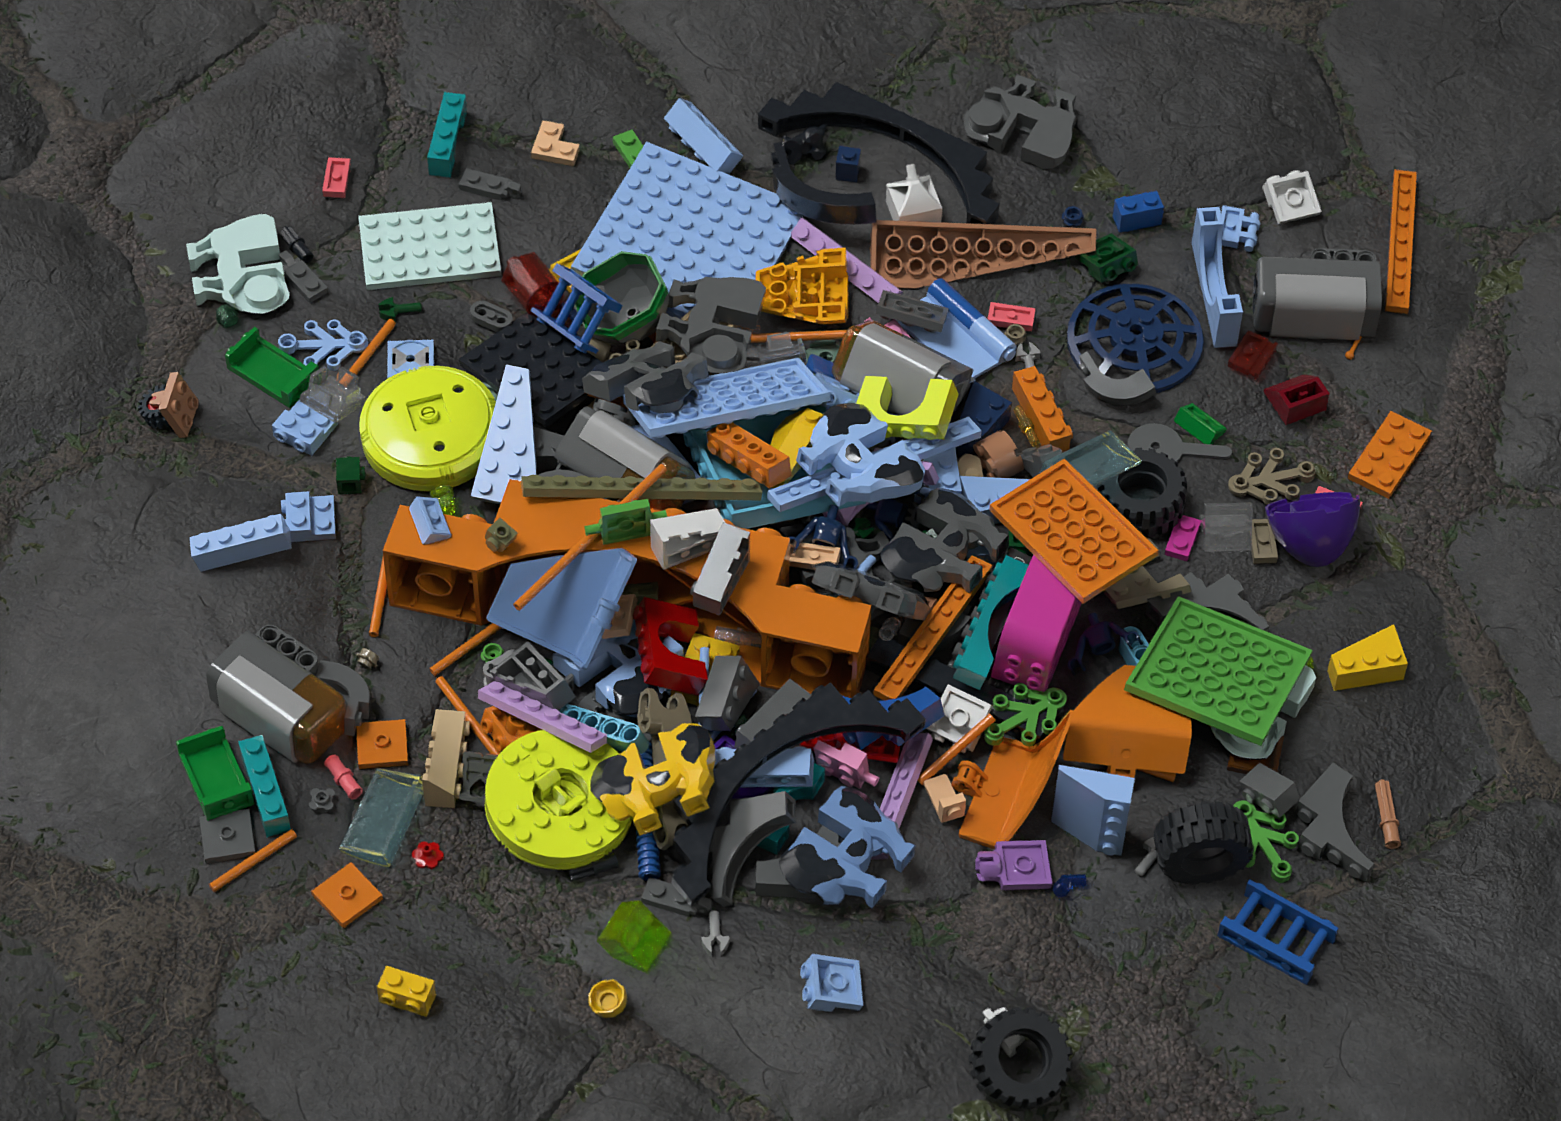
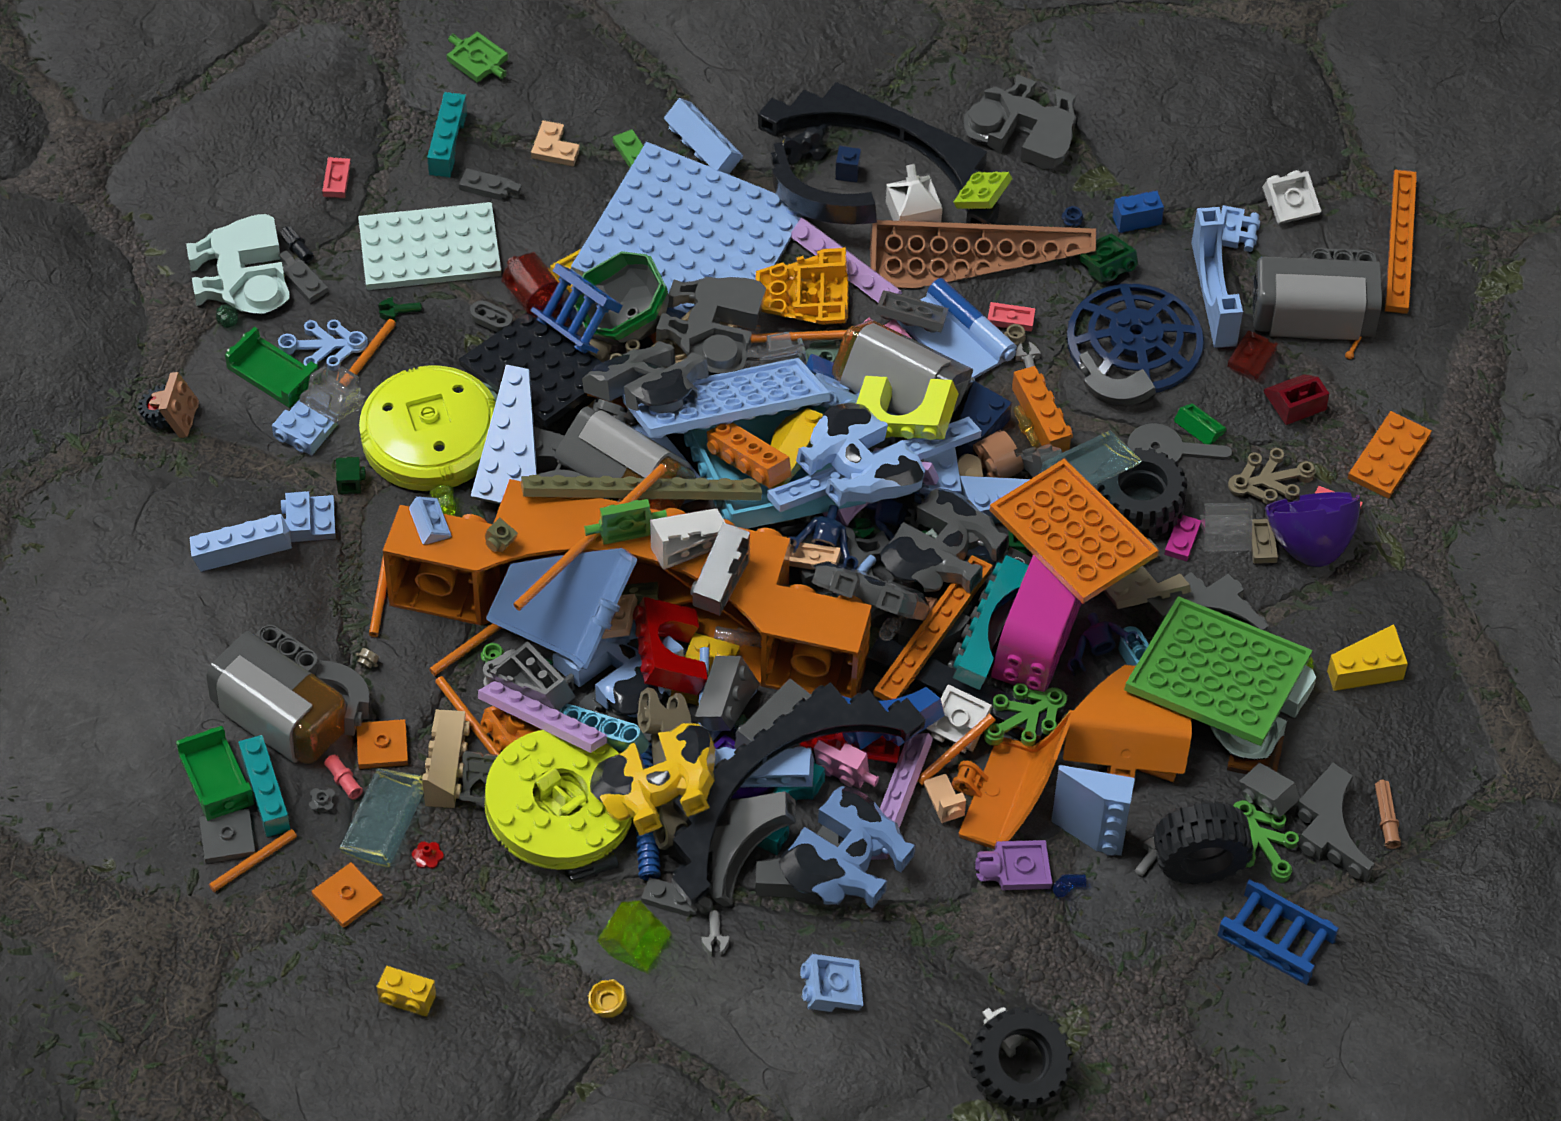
(409, 350): light blue piece -> none
(477, 56): none -> bright green plate
(983, 190): none -> lime plate

